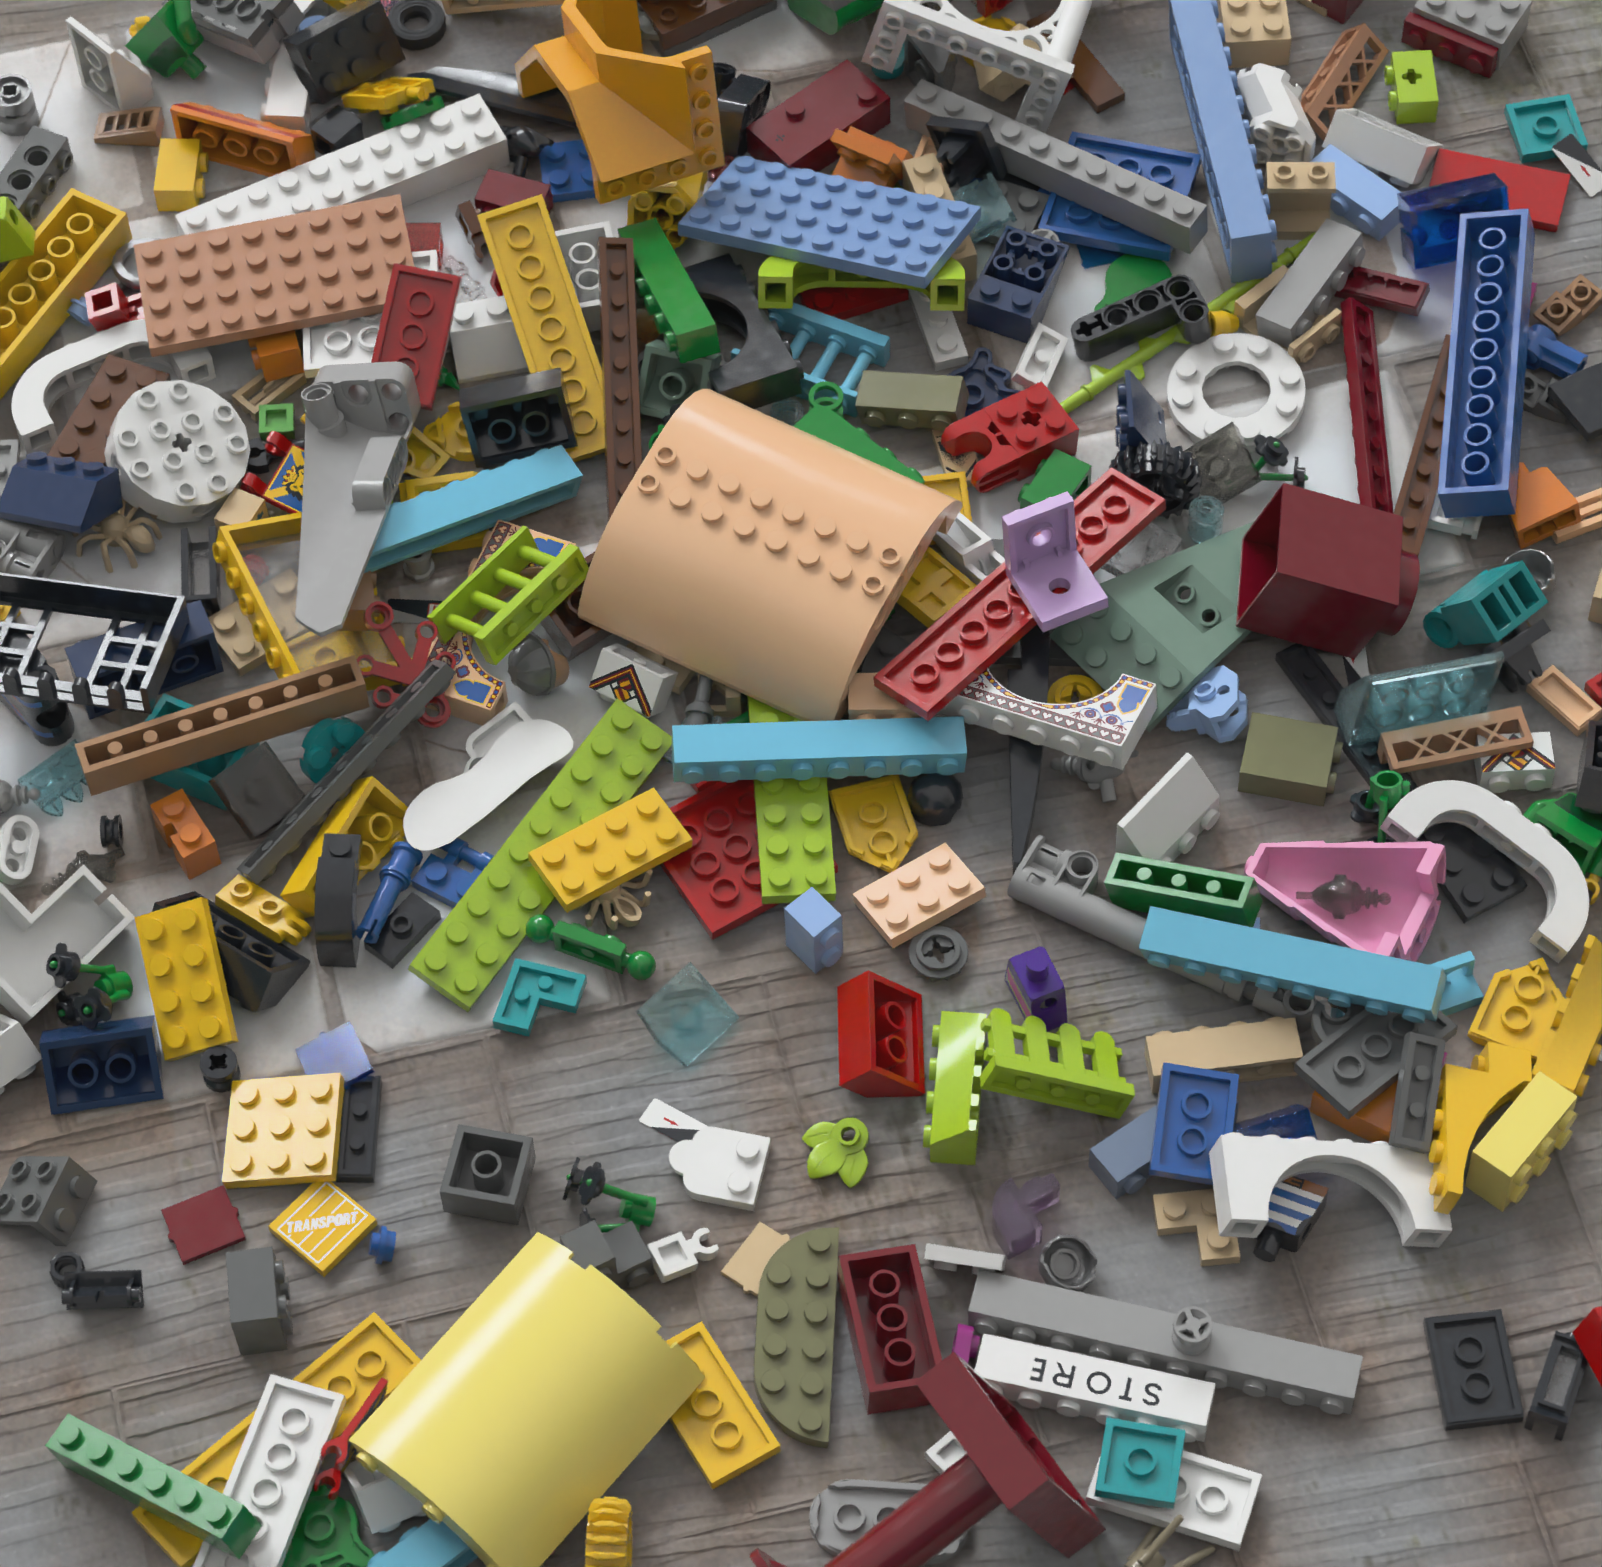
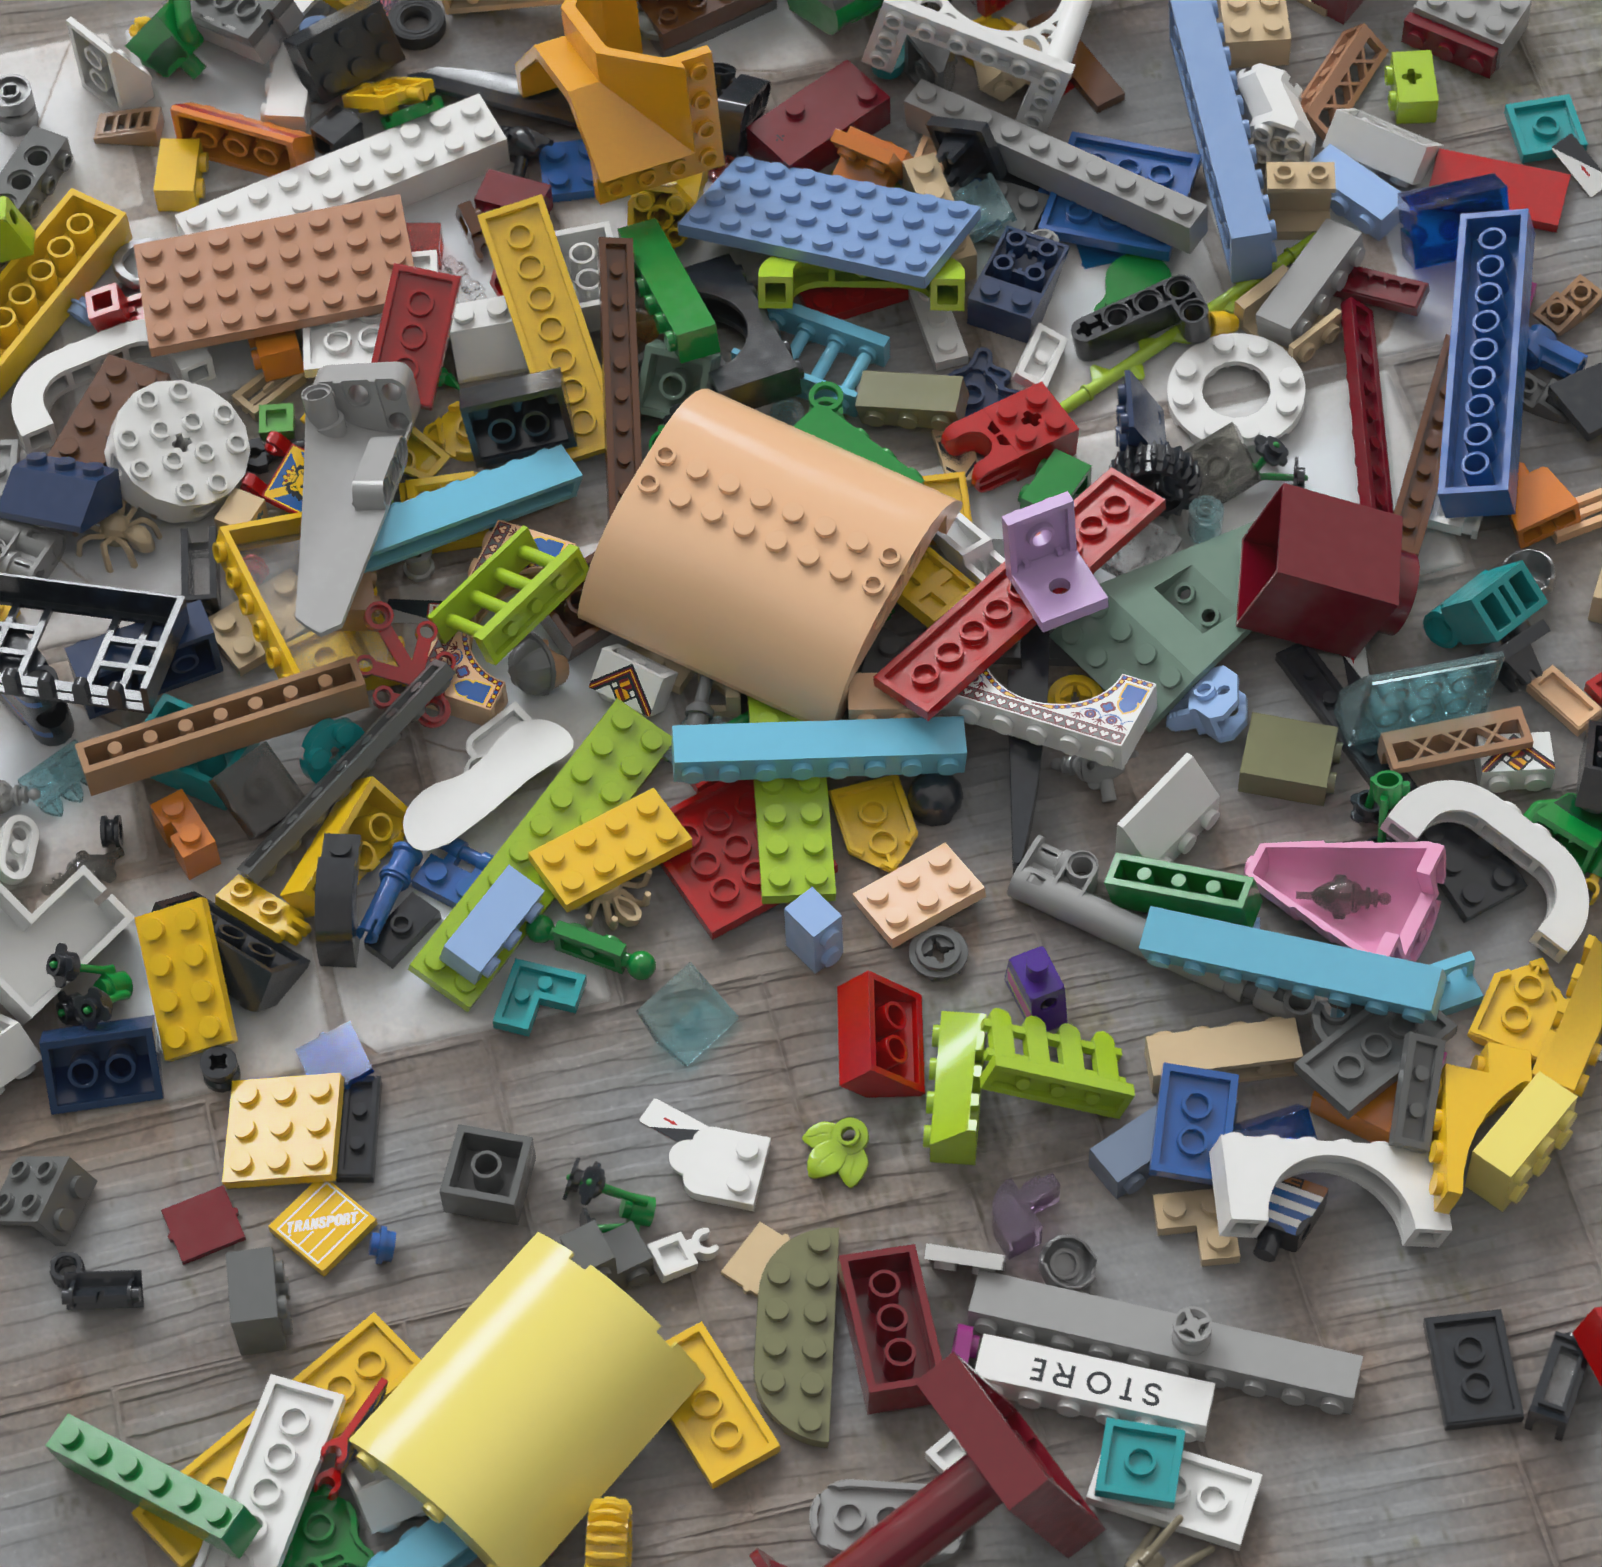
(493, 925): none -> light blue brick

